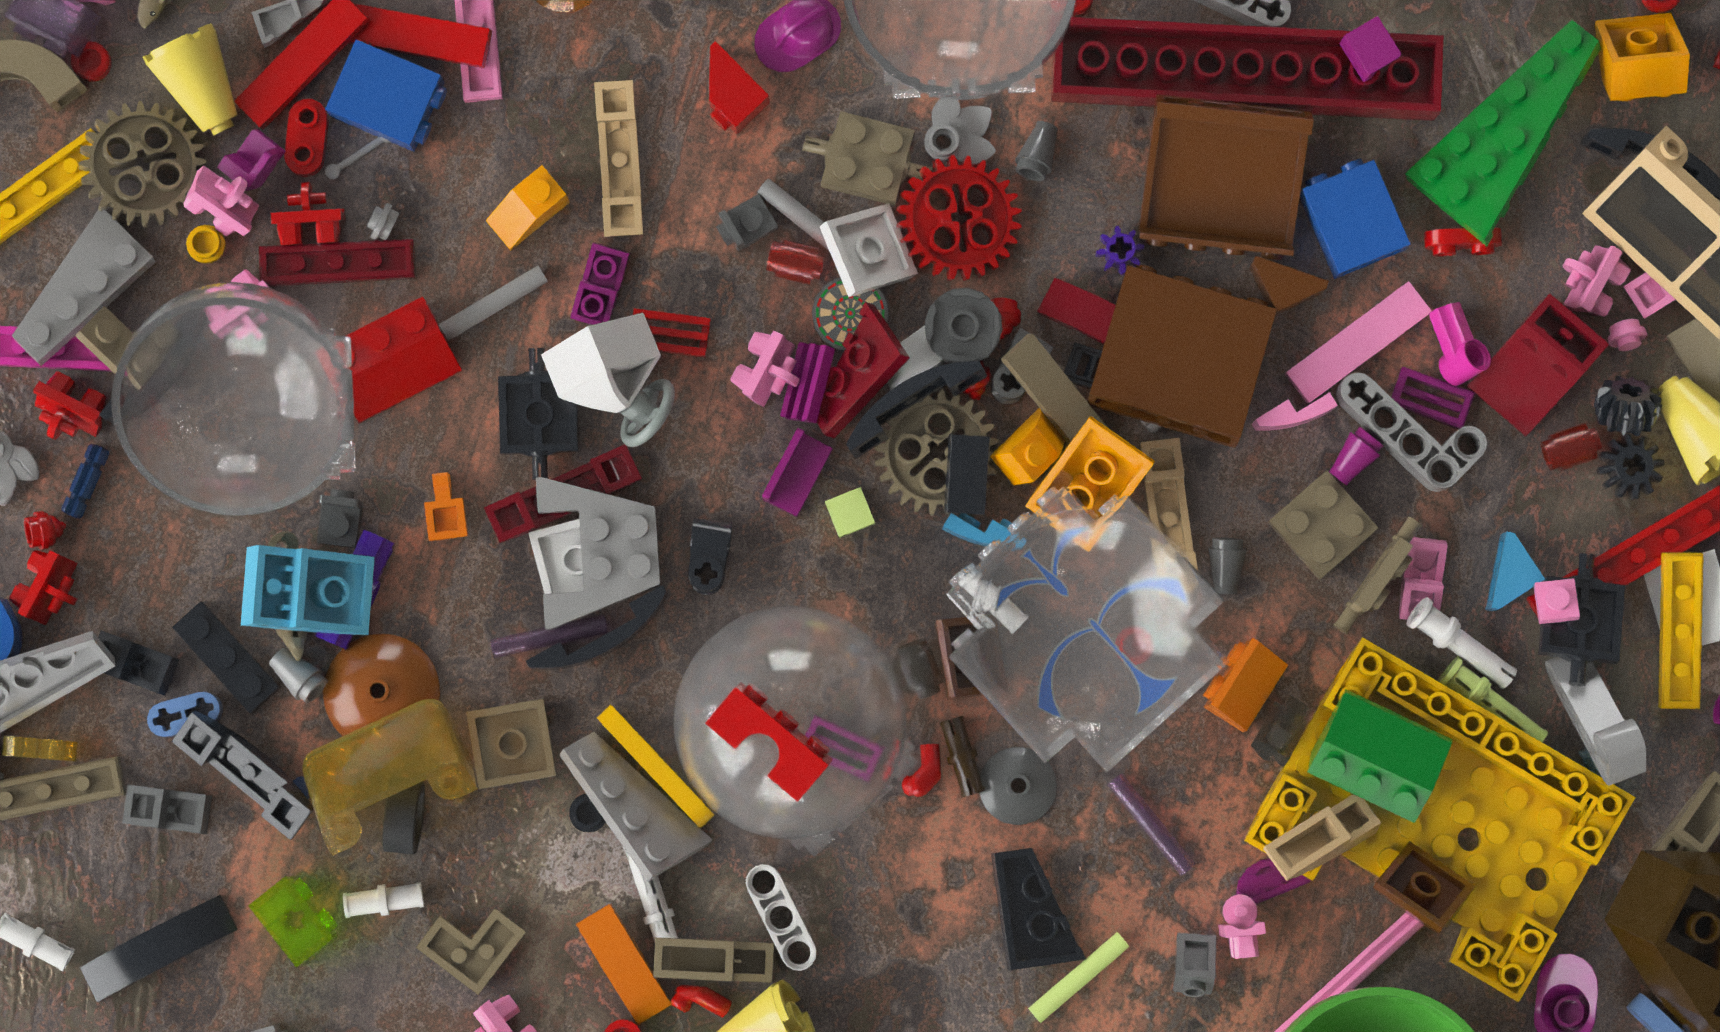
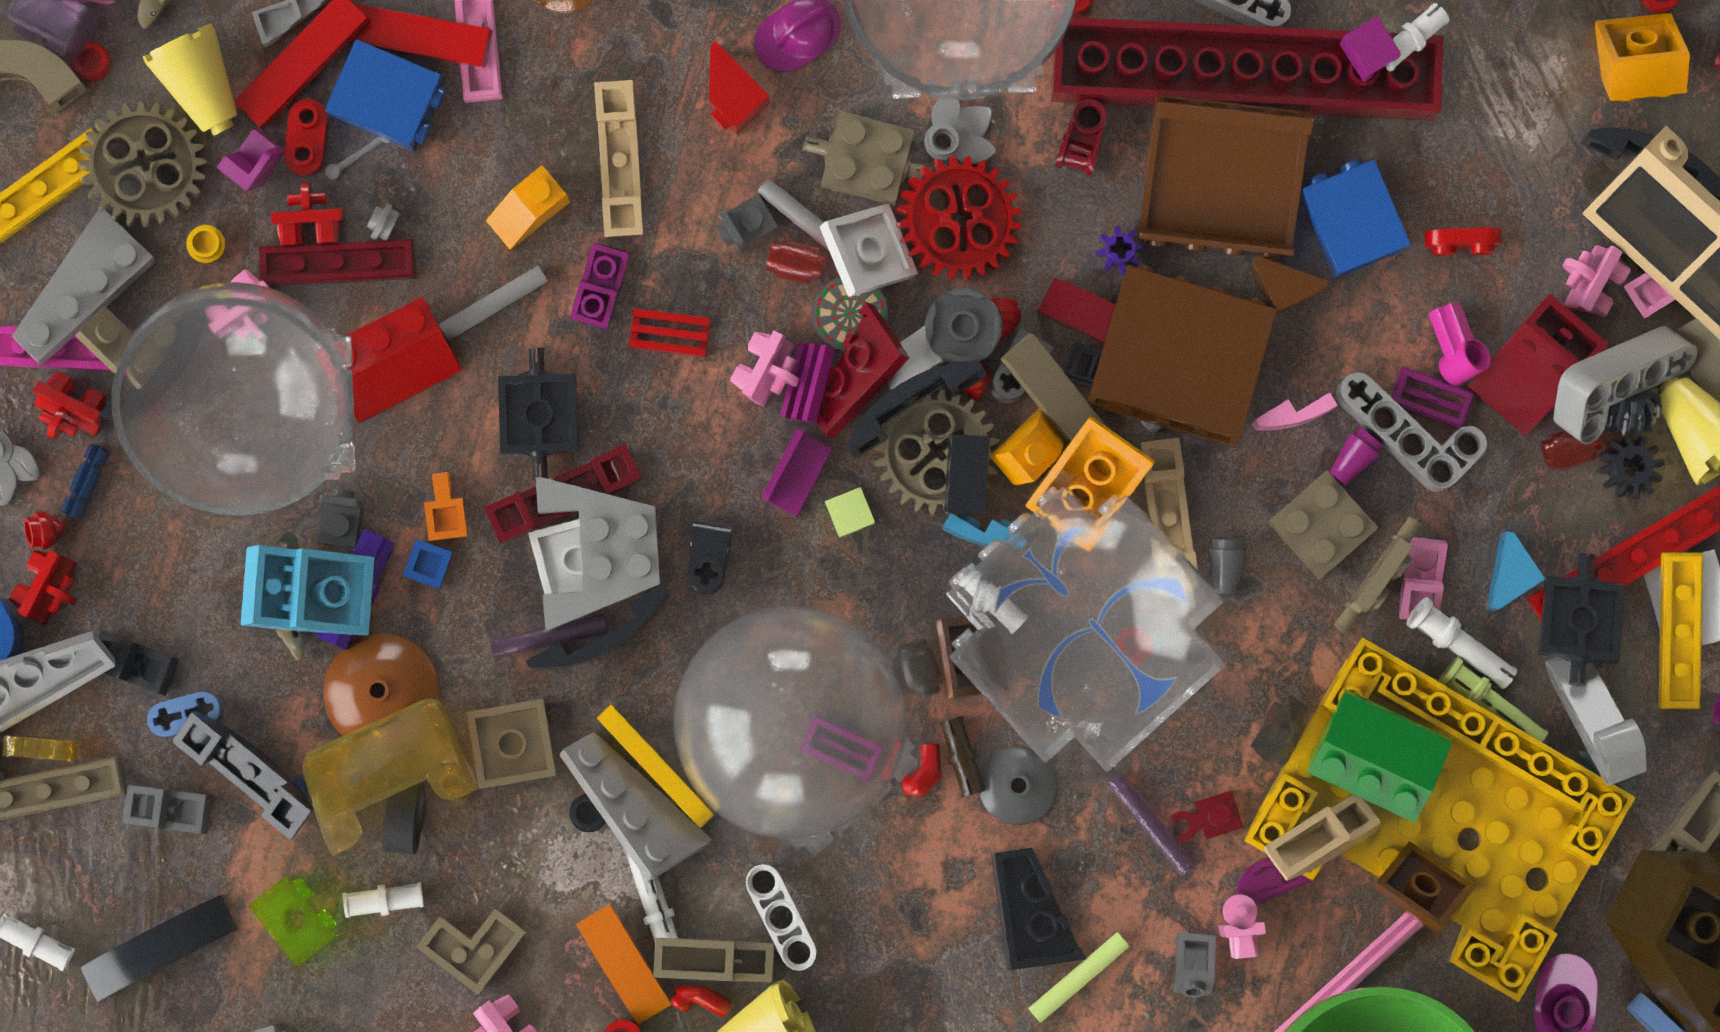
(222, 199): bright pink hips -> none
(226, 657): black plate -> none
(300, 677): light grey cone -> none
(428, 564): none -> blue plate
(606, 371): white piece -> none
(800, 757): red arch -> none
(1037, 153): dark grey cone -> none
(1082, 144): none -> dark red piece
(1214, 816): none -> dark red plate
(1245, 685): orange slope -> none
(1358, 342): bright pink tile -> none
(1414, 35): none -> white pin
(1497, 144): green wing -> none
(1556, 601): bright pink plate -> none
(1615, 375): none -> light grey beam
(1626, 334): bright pink plate -> none

